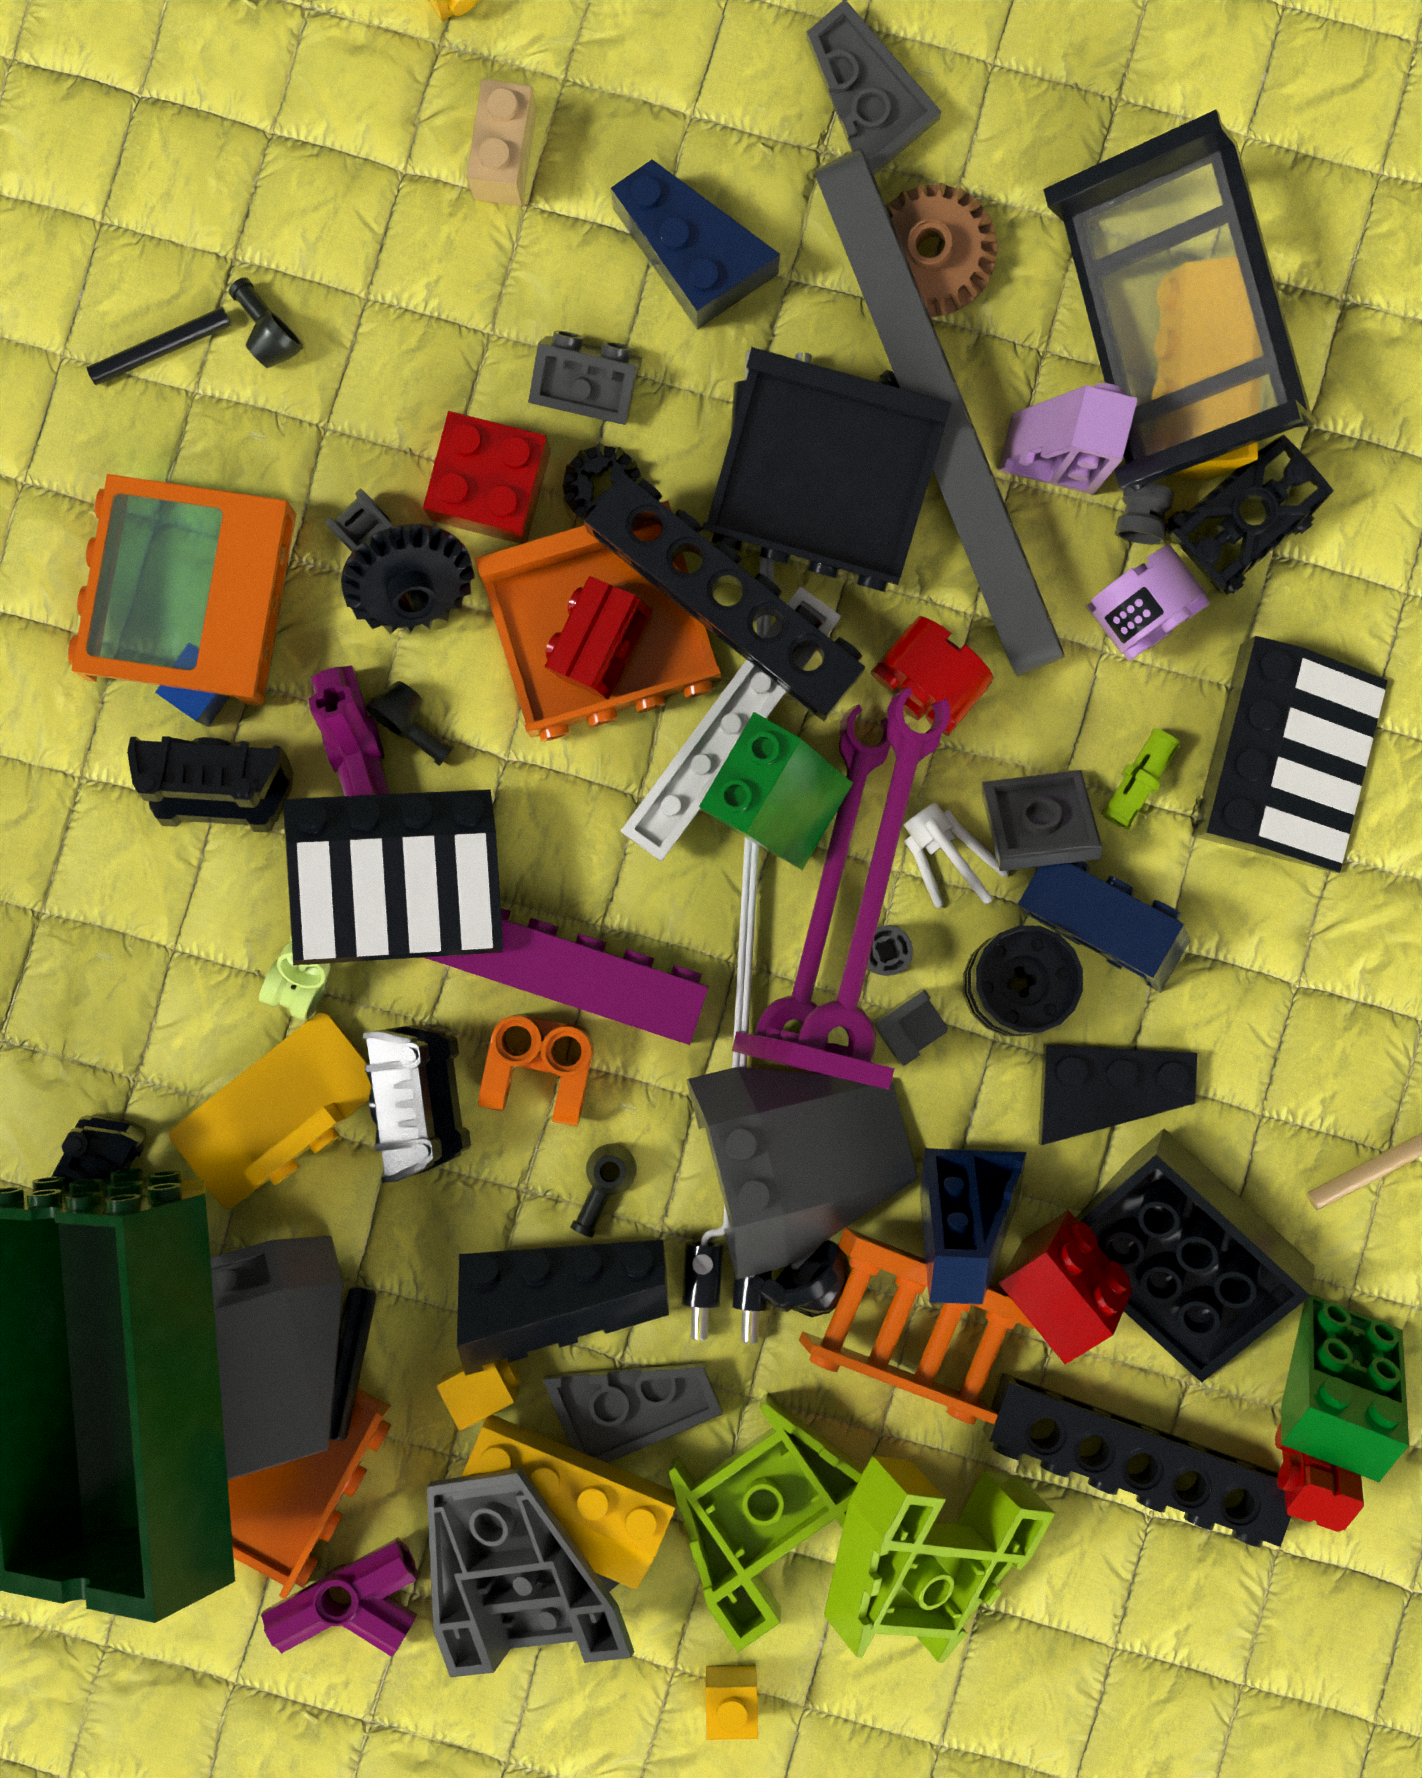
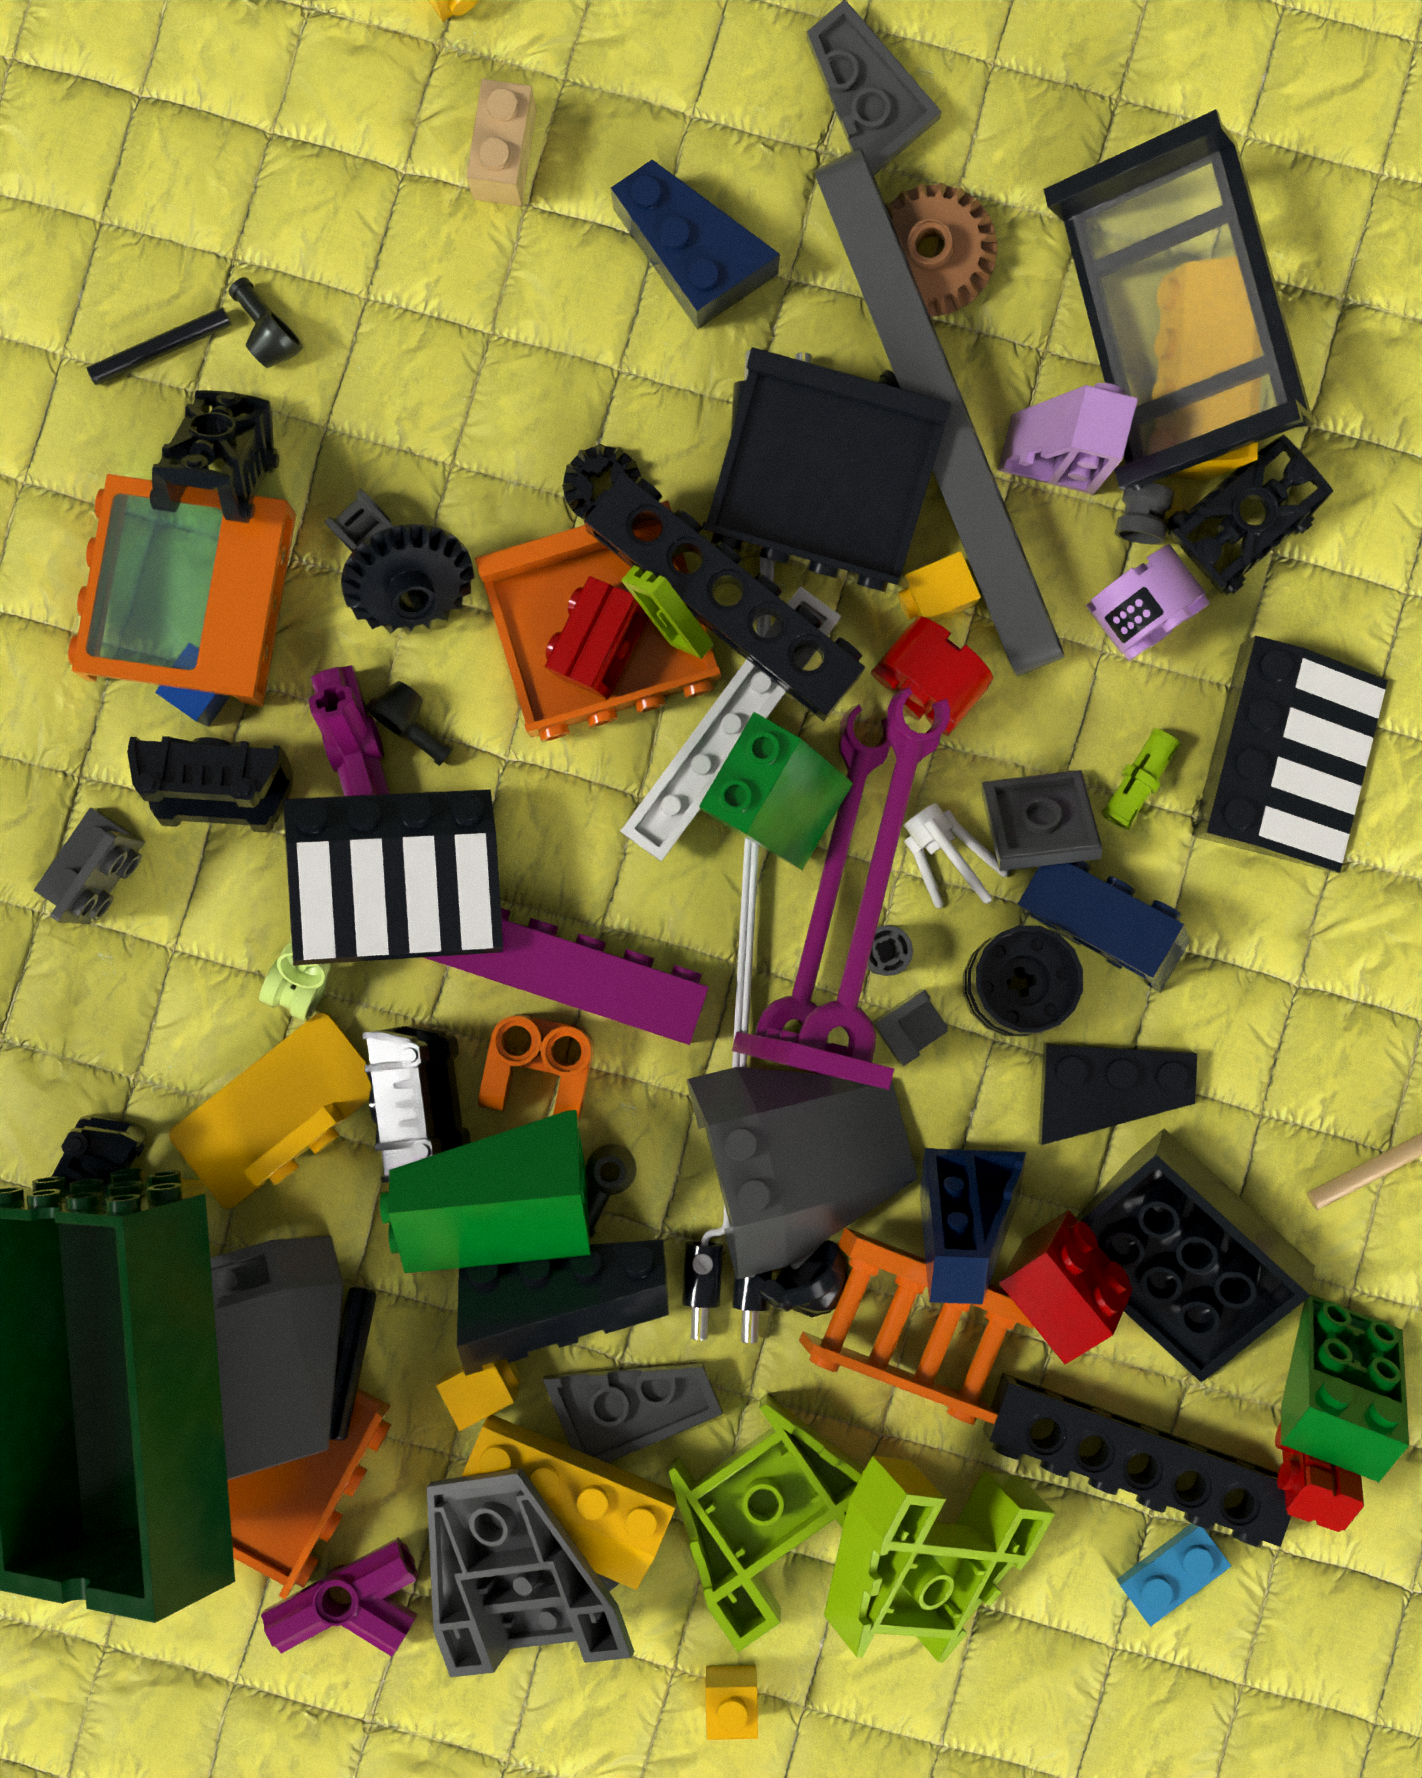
(89, 869): none -> dark grey bracket
(203, 436): none -> black piece
(487, 477): red brick -> none
(492, 1200): none -> green slope
(584, 377): dark grey bracket -> none
(667, 611): none -> lime tile
(938, 589): none -> yellow brick
(1173, 1573): none -> dark azure plate

